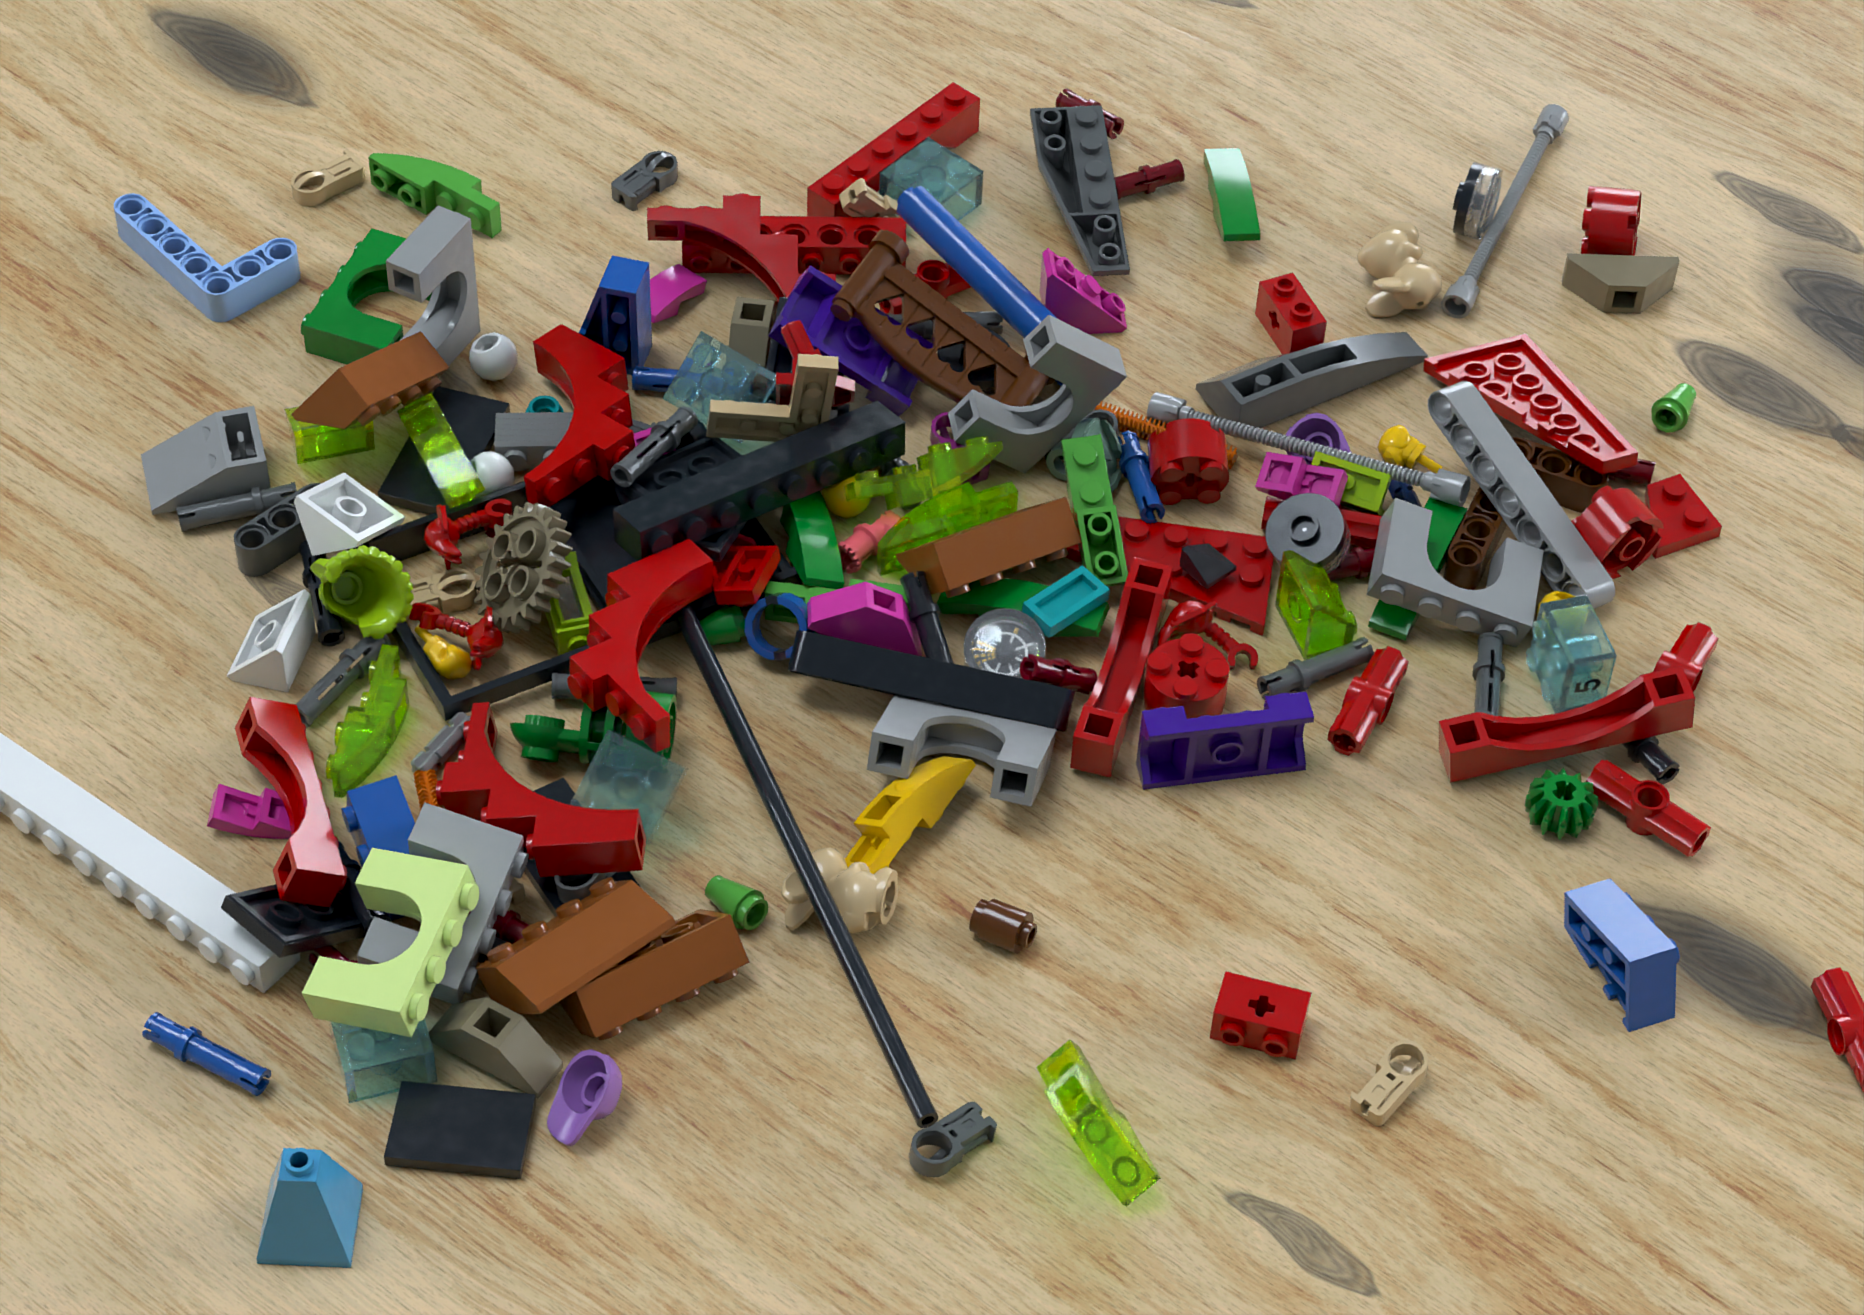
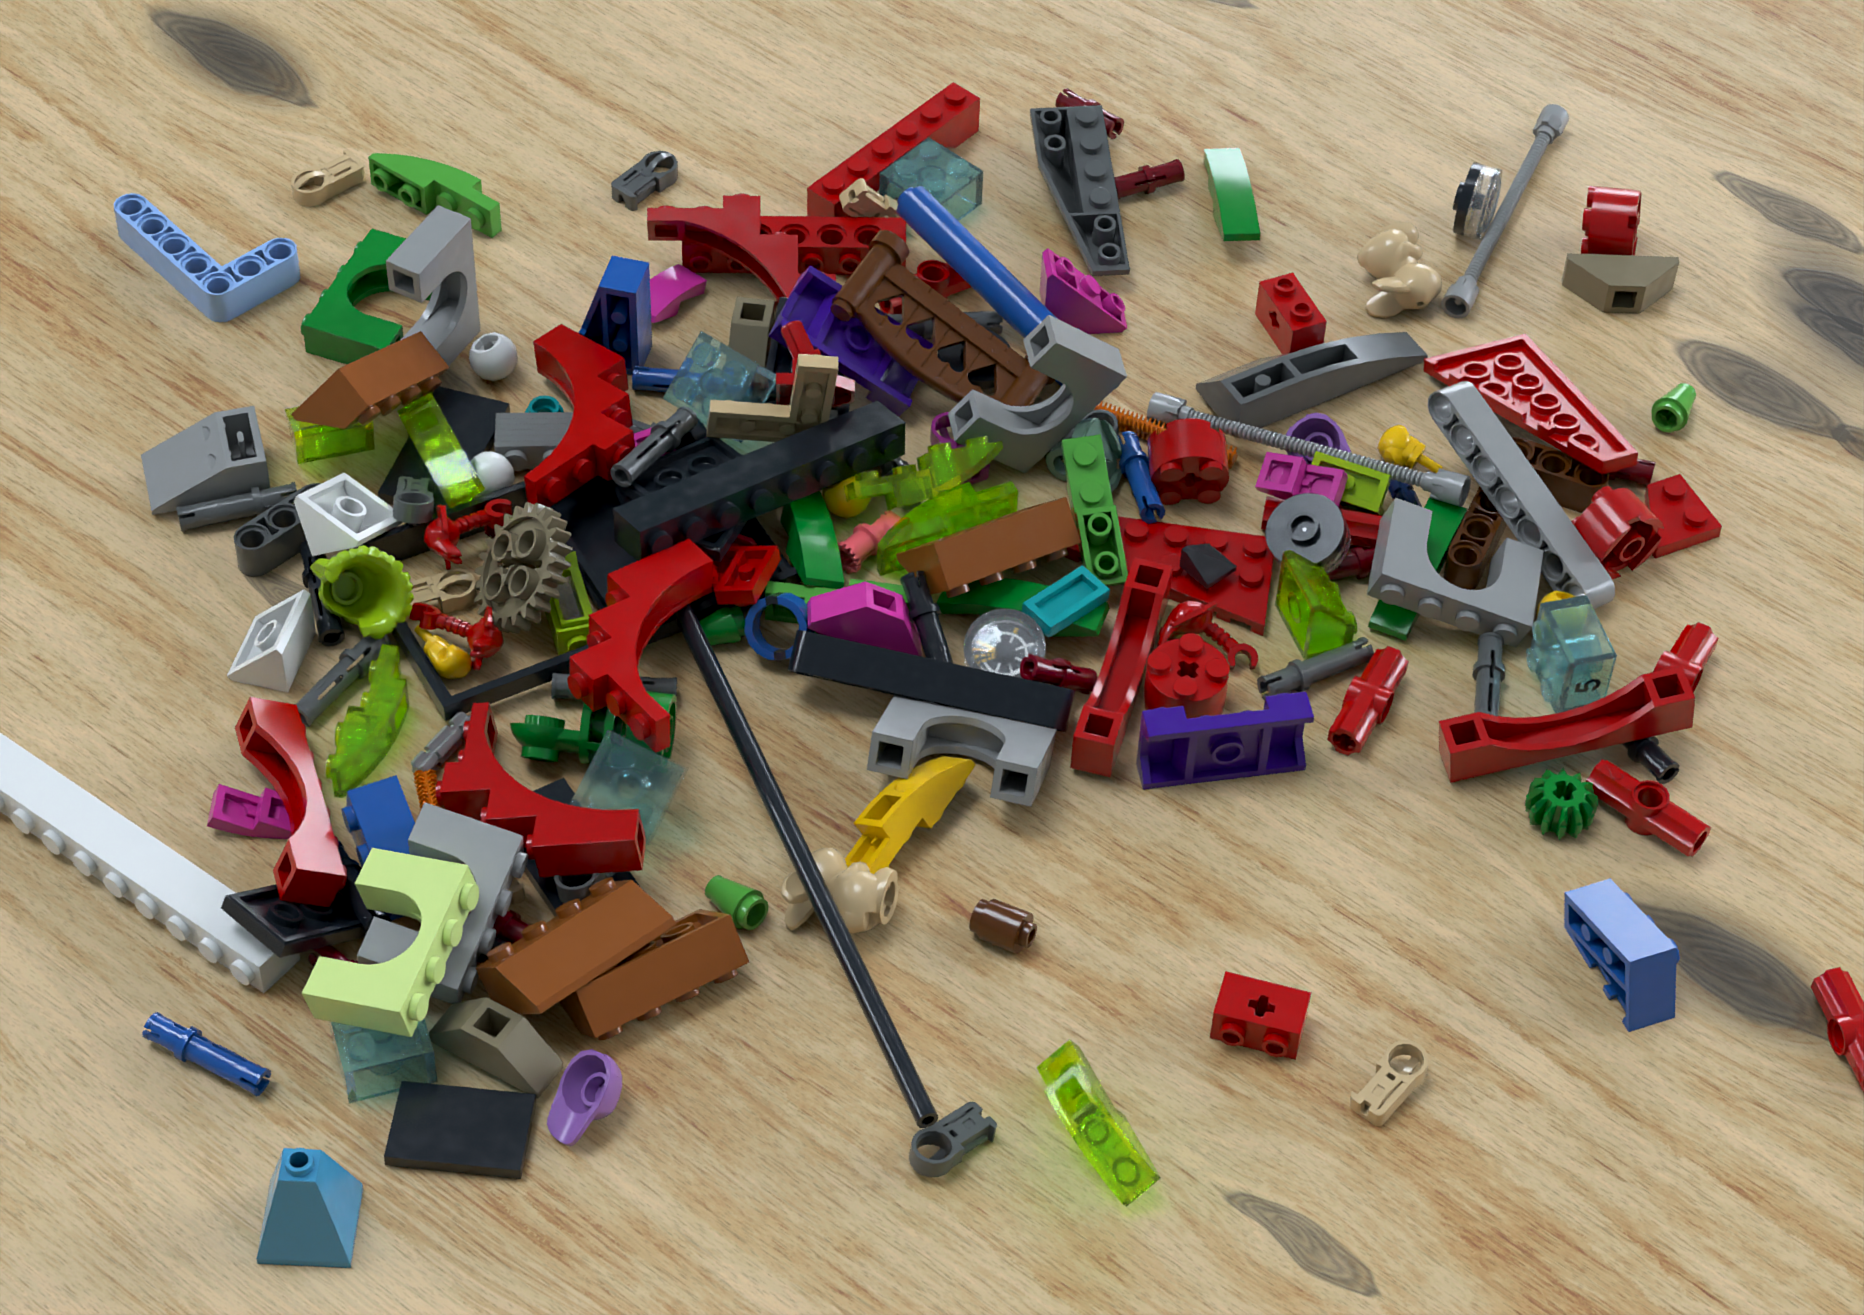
(414, 500): none -> dark grey piece

